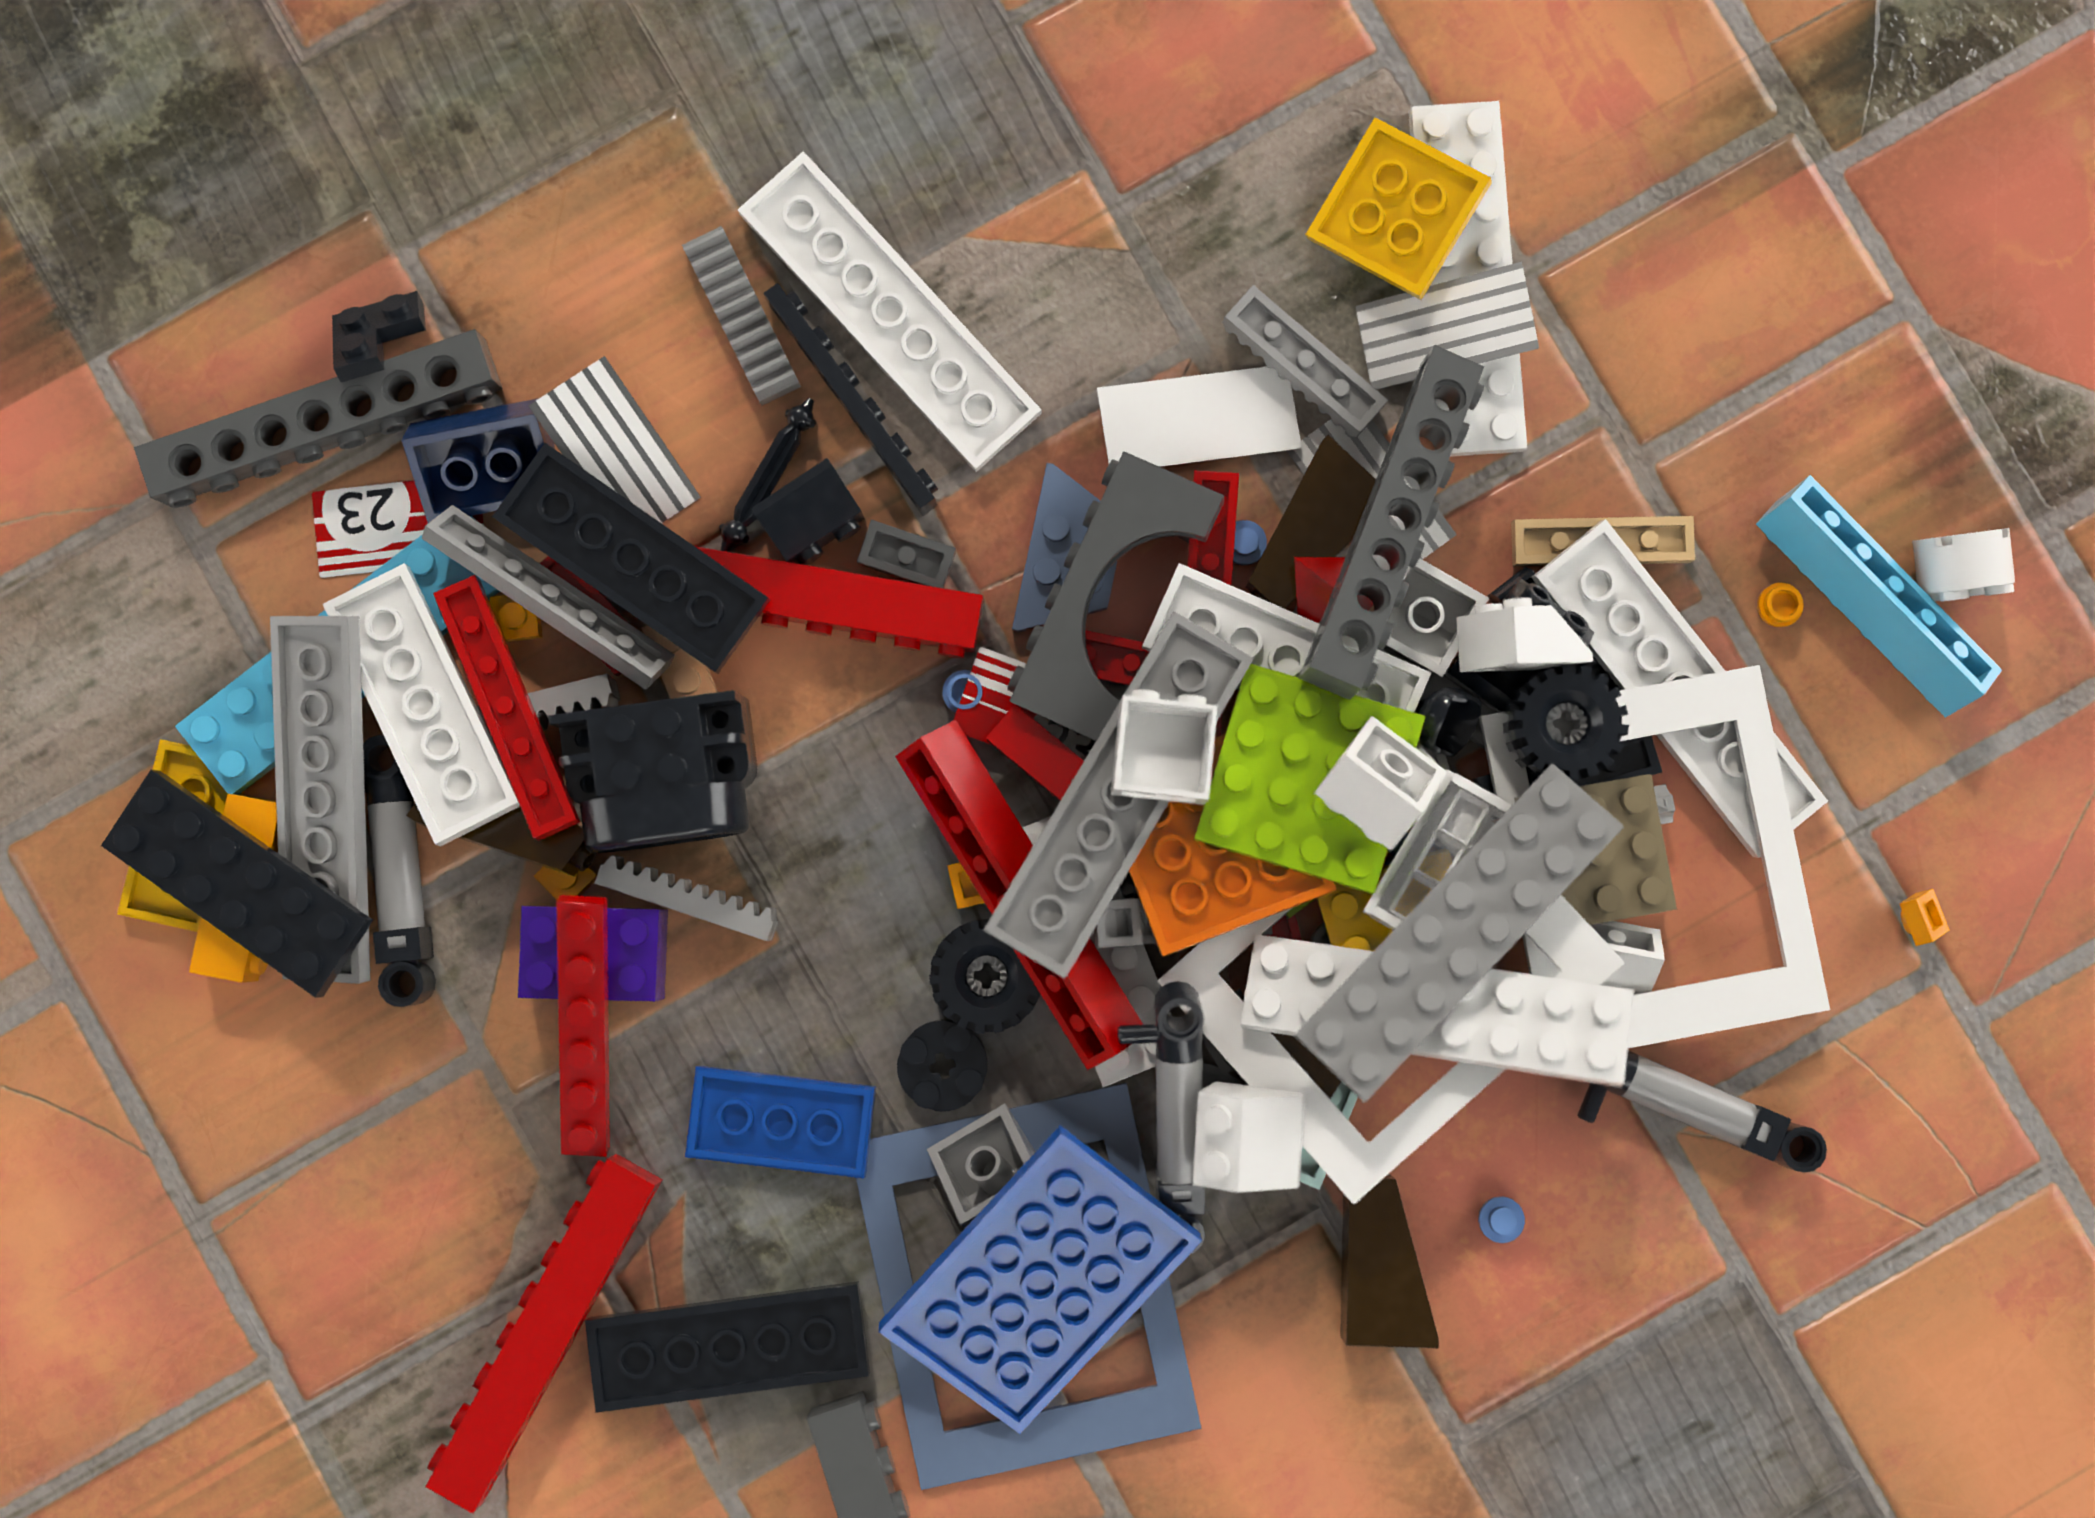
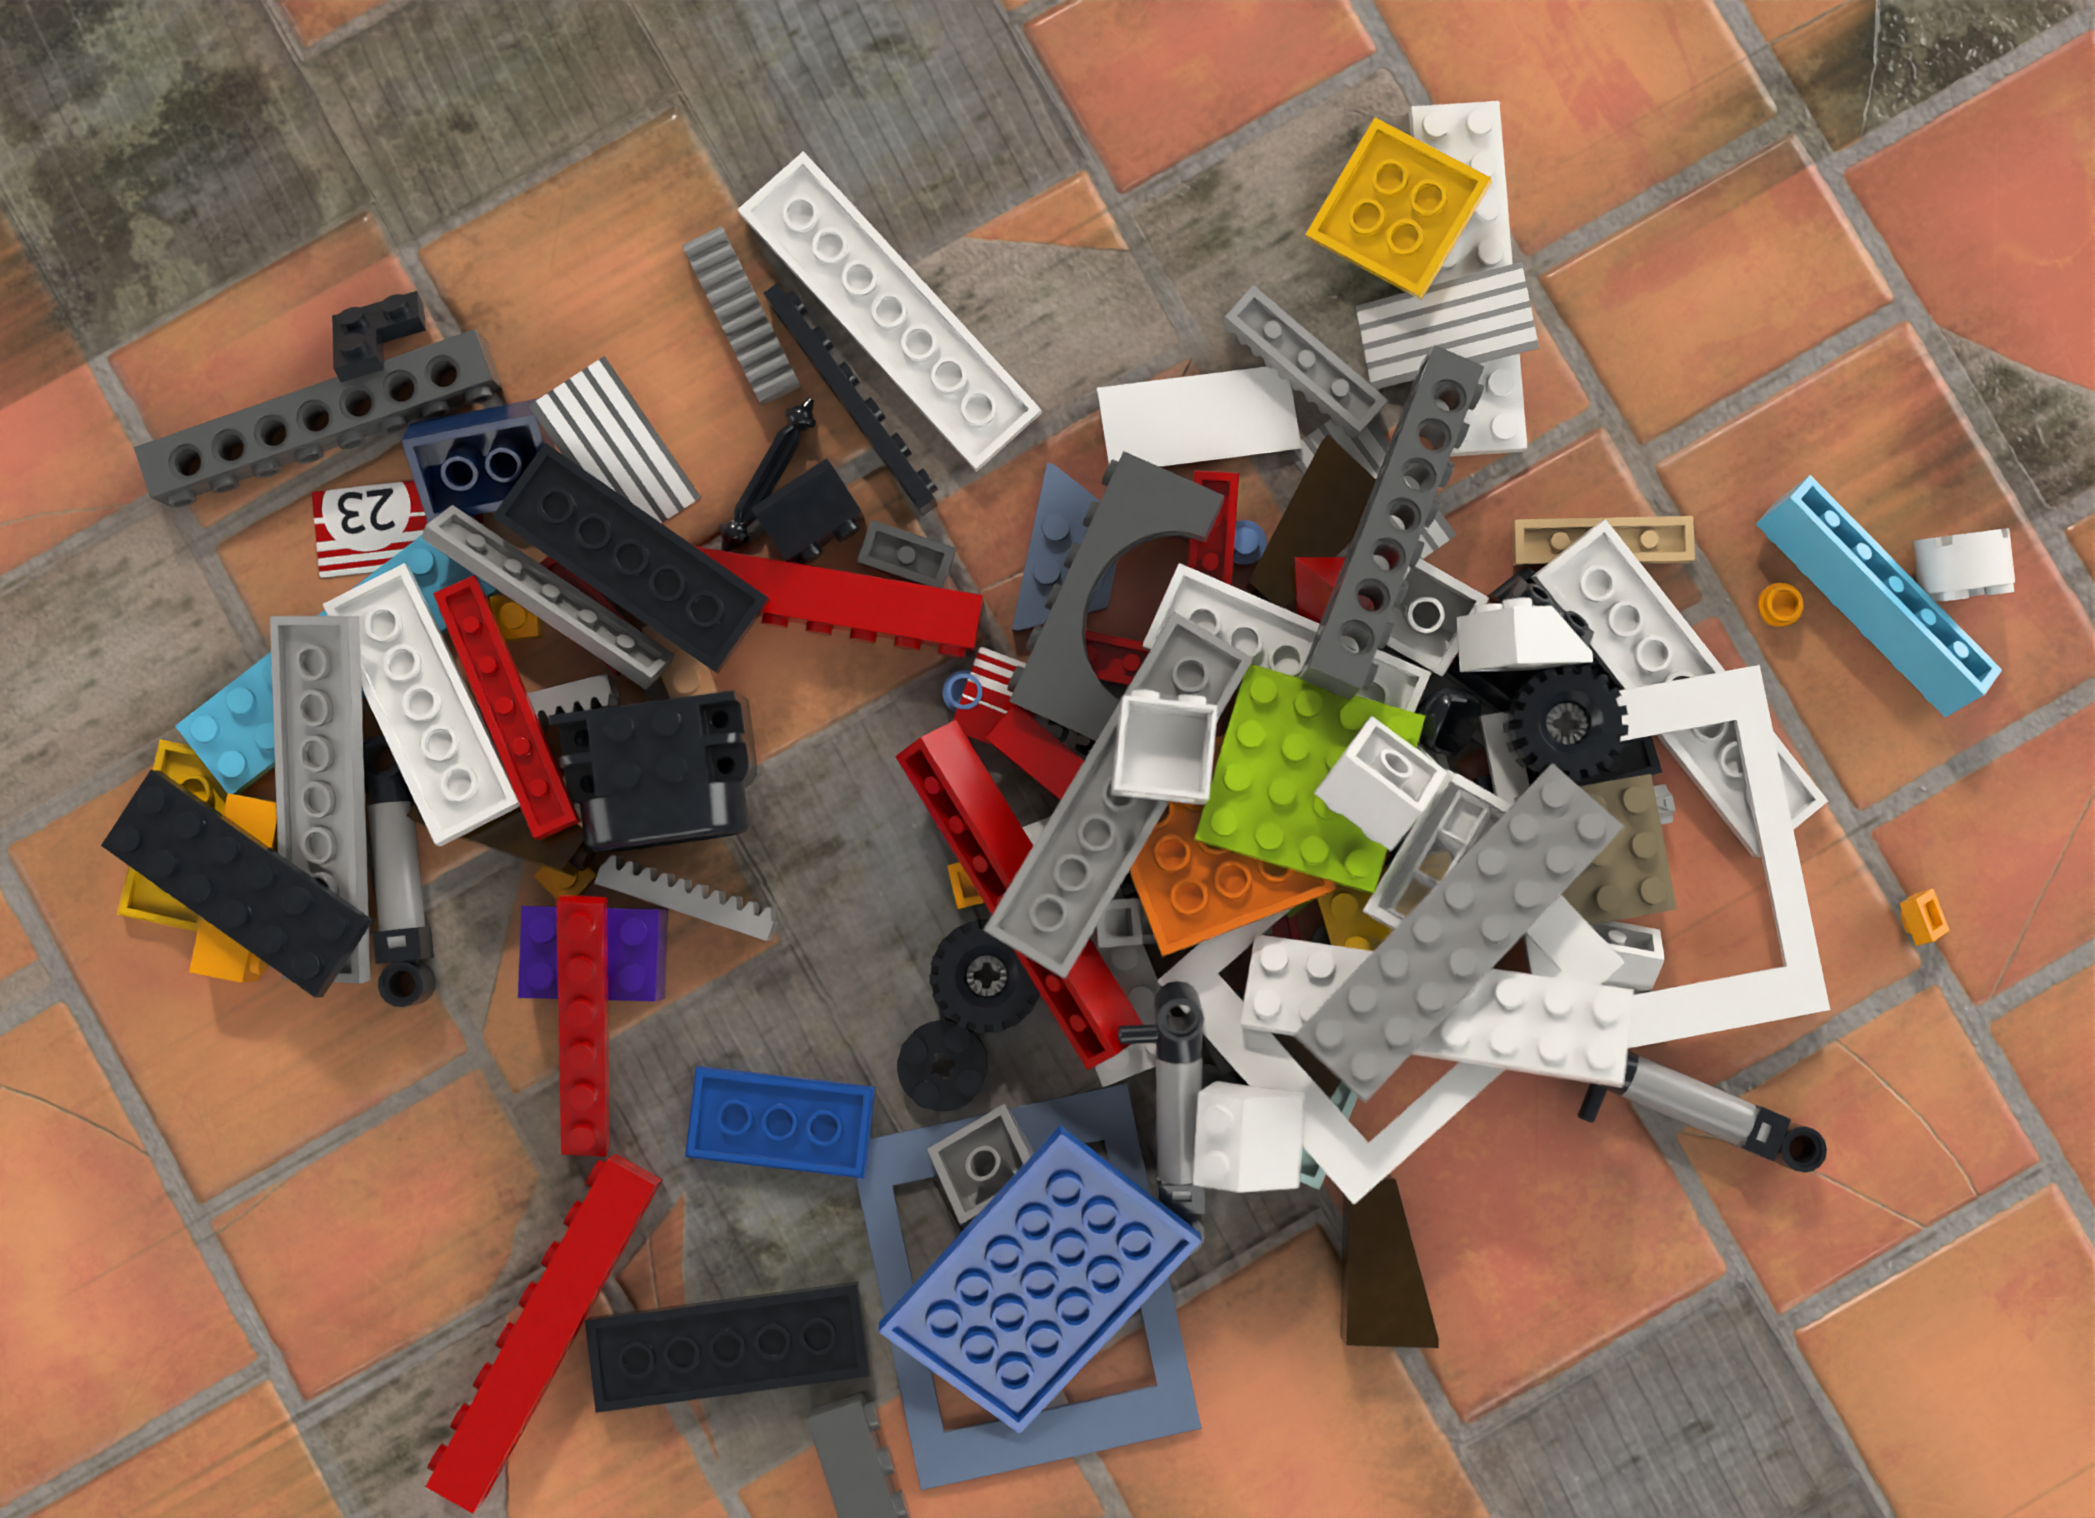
(1501, 1219): medium blue plate -> none

